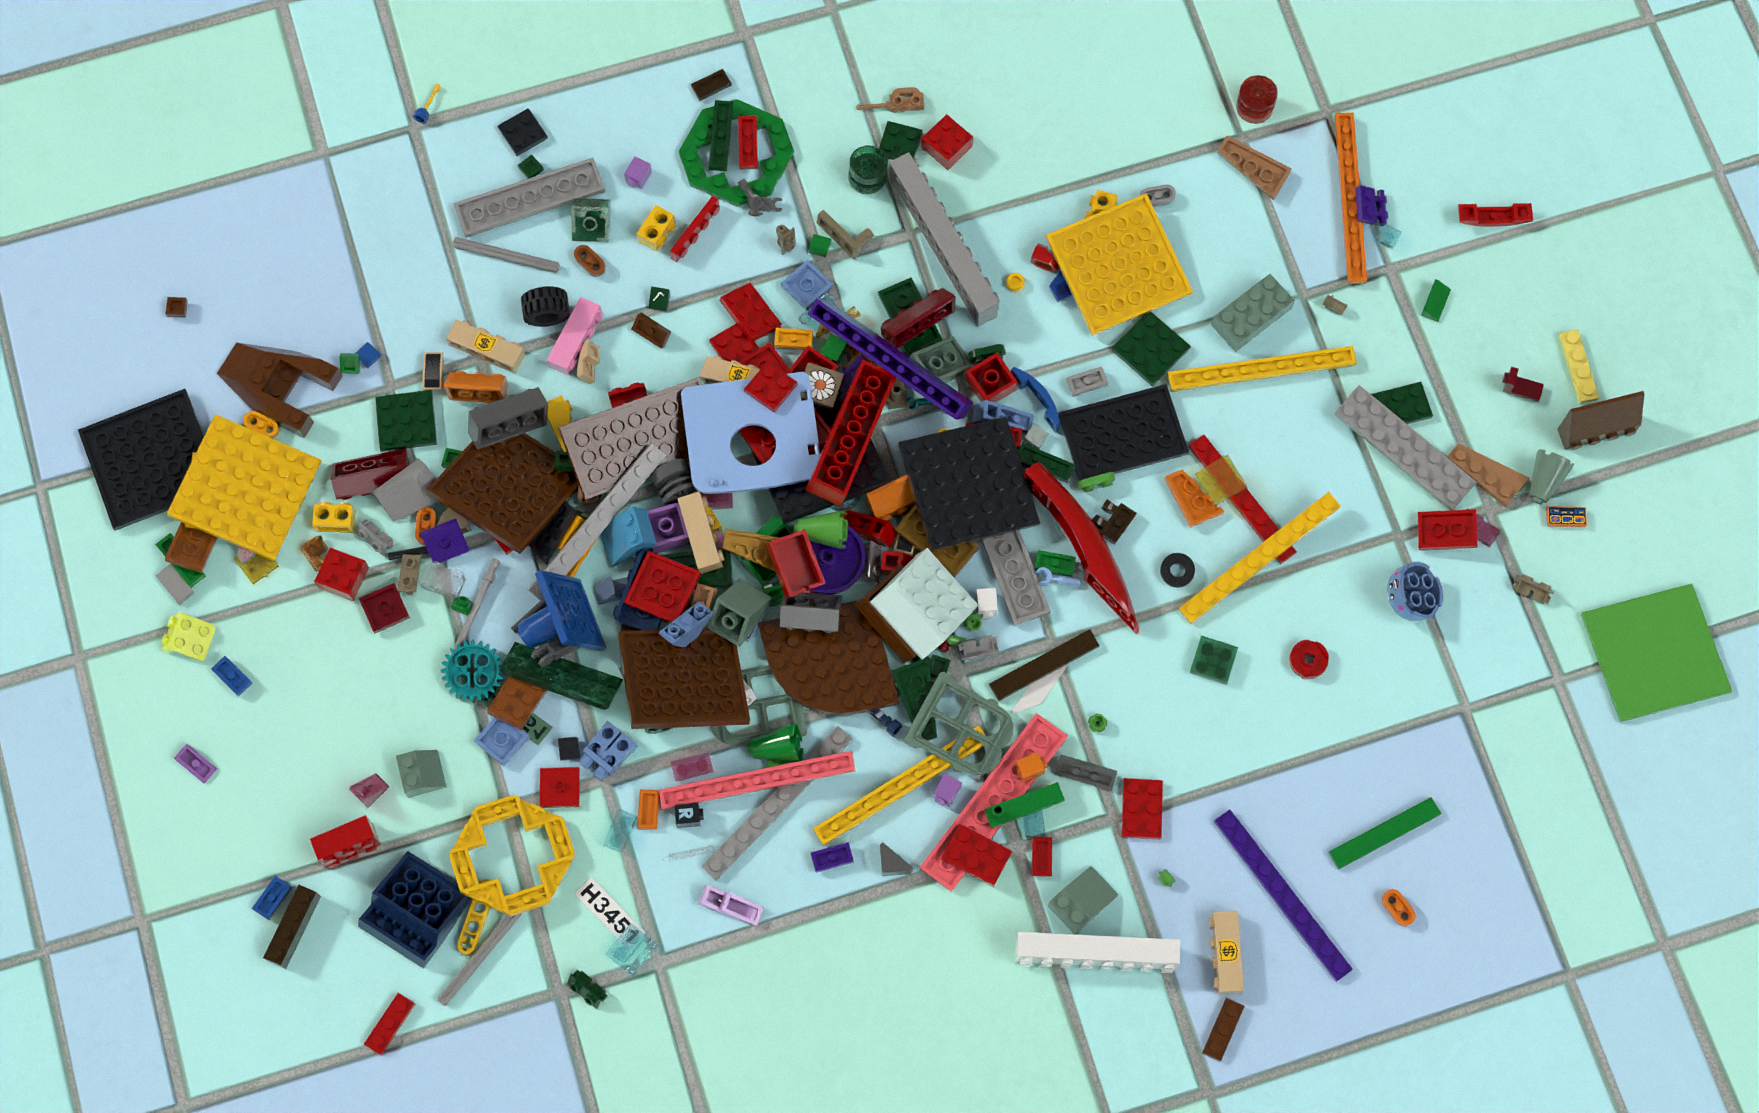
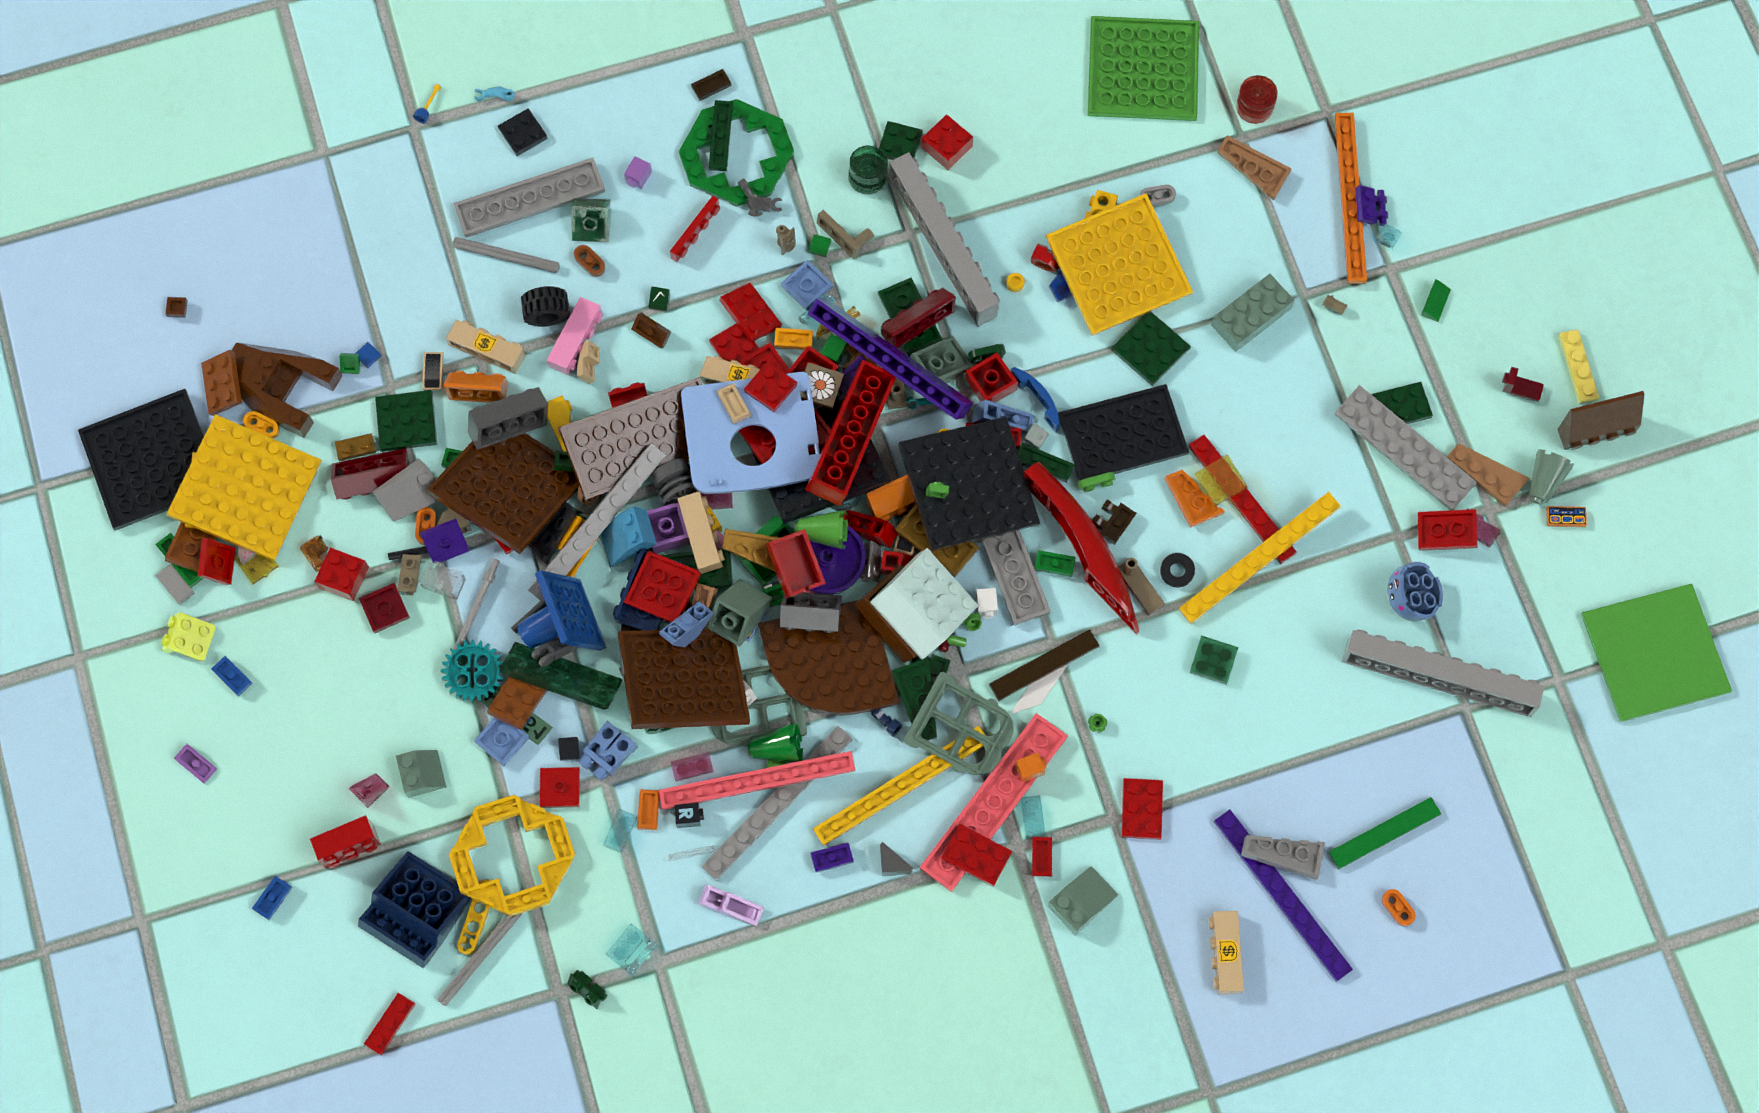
(216, 561): none -> red plate
(221, 382): none -> dark orange plate
(292, 927): dark brown brick -> none
(333, 522): yellow brick -> none
(355, 447): none -> pearl gold plate
(368, 531): light grey hinge -> none
(462, 605): green plate -> none
(501, 92): none -> medium azure arm
(530, 167): dark green plate -> none
(605, 907): white sticker -> none
(609, 590): sand blue slope -> none
(652, 226): yellow brick -> none
(733, 403): none -> tan tile
(748, 142): red plate -> none
(900, 103): medium nougat piece -> none
(937, 490): none -> bright green plate
(947, 790): medium lavender brick -> none
(969, 650): light grey hinge -> none
(1024, 805): green piece -> none
(1060, 579): light blue piece -> none
(1086, 772): dark grey plate -> none
(1087, 381): light grey plate -> none
(1097, 951): white brick -> none
(1140, 586): none -> dark tan piece
(1143, 68): none -> bright green tile
(1166, 878): bright green plate -> none
(1223, 1029): reddish brown plate -> none
(1261, 368): yellow plate -> none
(1293, 856): none -> light grey wing
(1318, 664): red plate -> none
(1443, 673): none -> light grey brick
(1495, 216): red slope -> none
(1540, 591): dark tan hinge -> none

